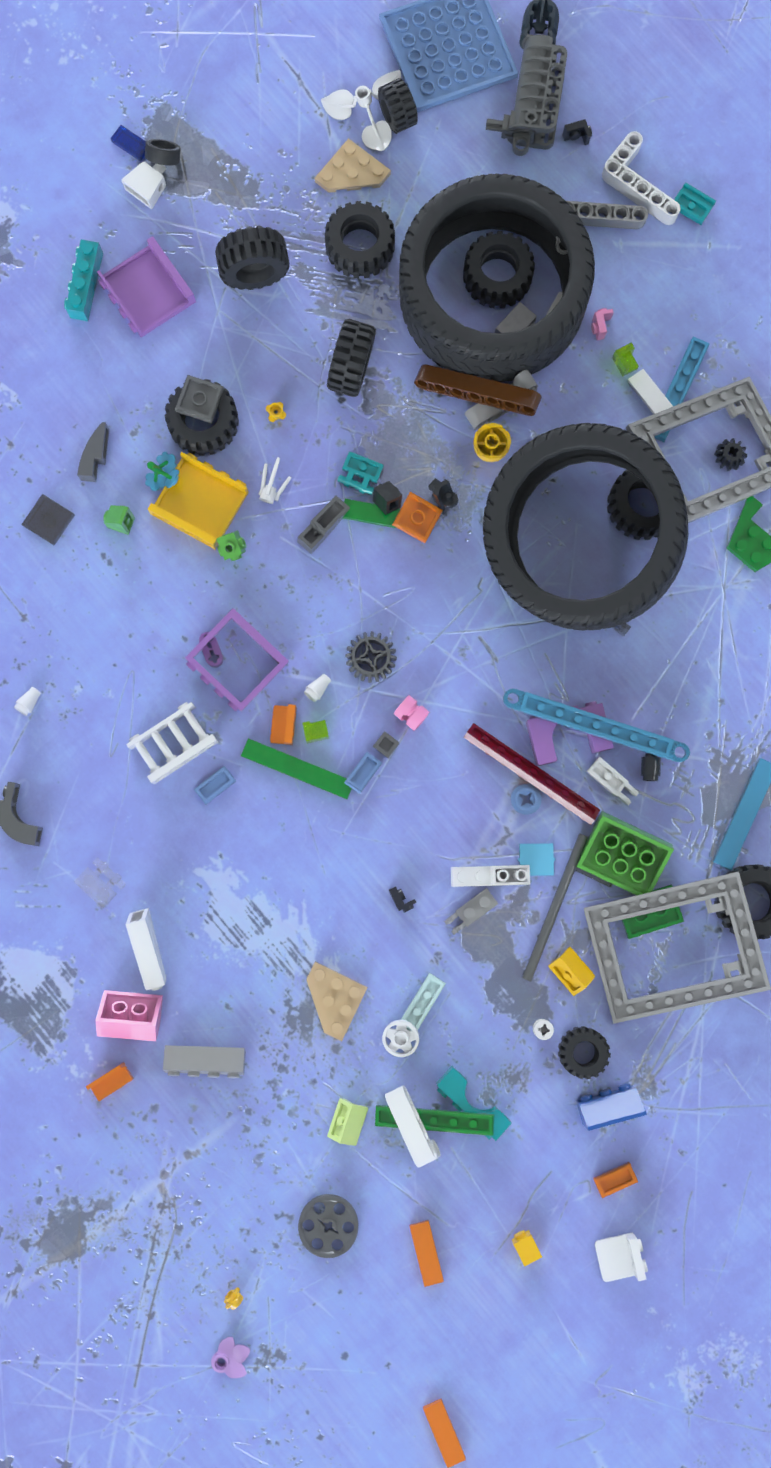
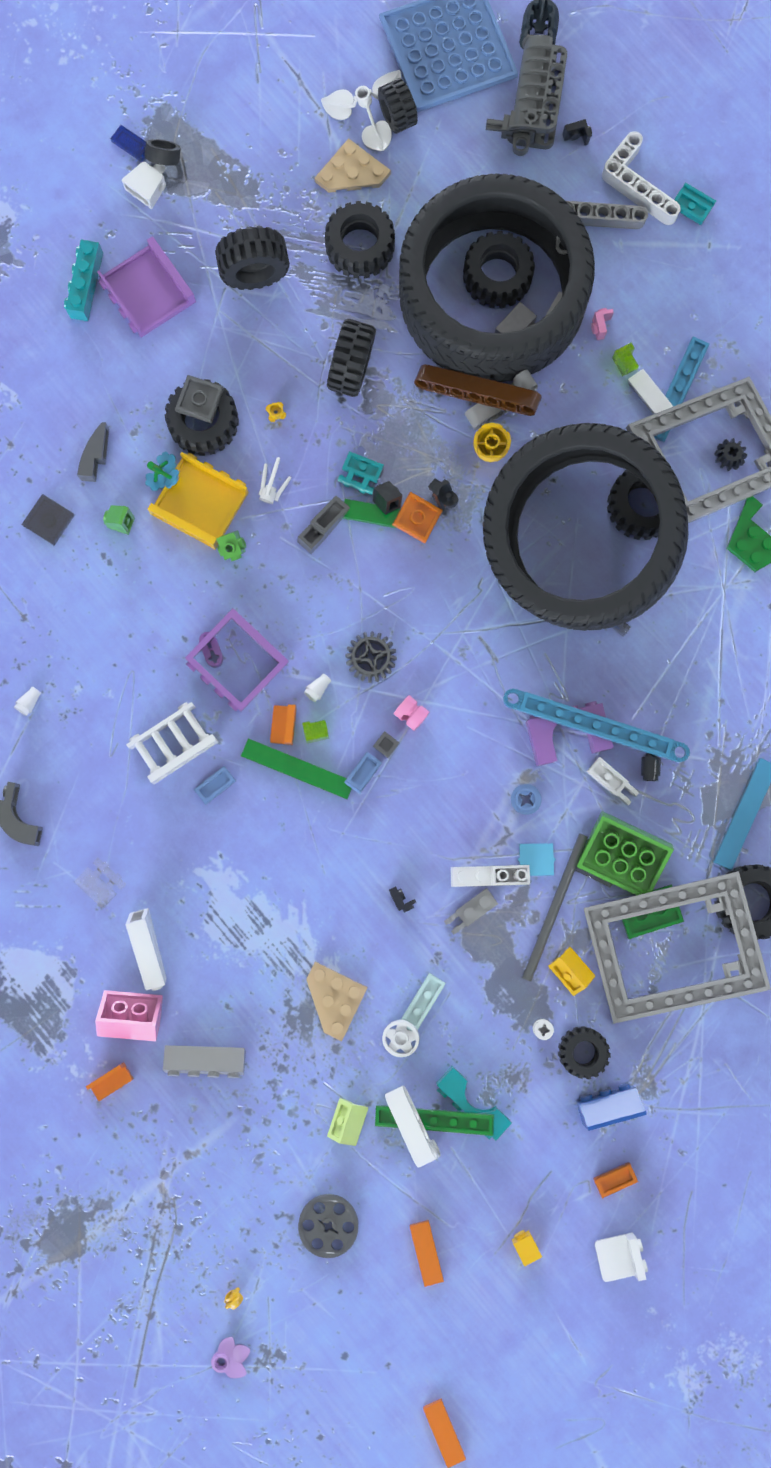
(532, 773): dark red plate -> none

